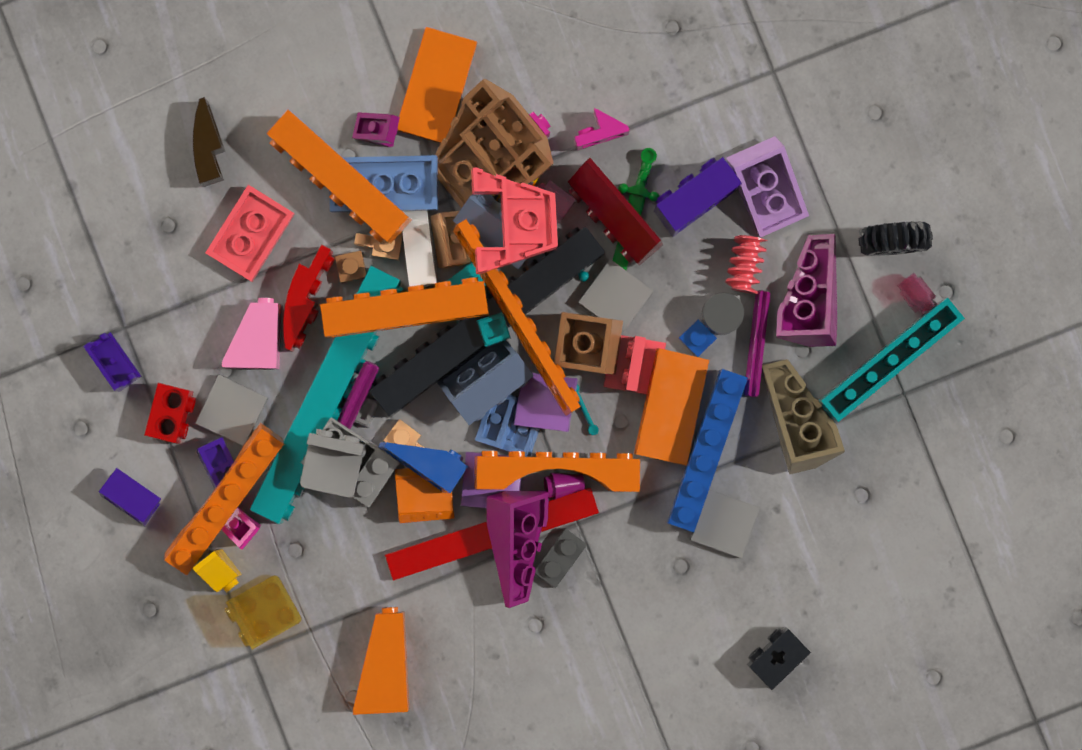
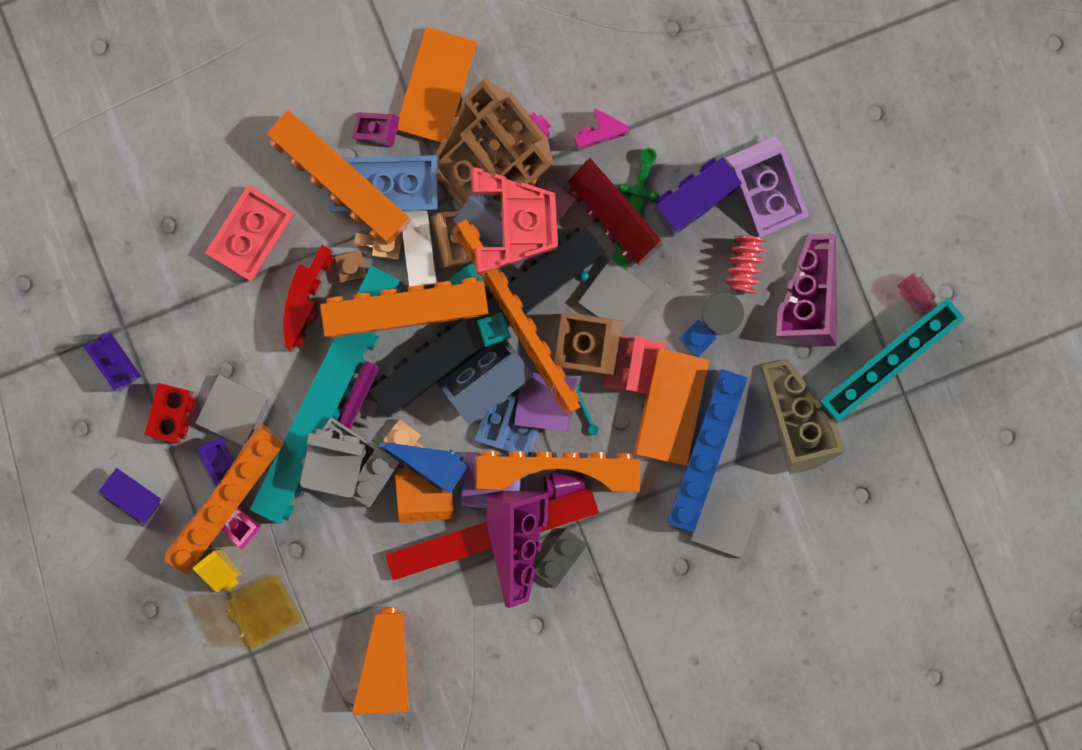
(206, 145): dark brown slope -> none
(257, 338): bright pink slope -> none
(757, 343): magenta axle -> none
(793, 654): black brick -> none
(895, 238): black gear -> none

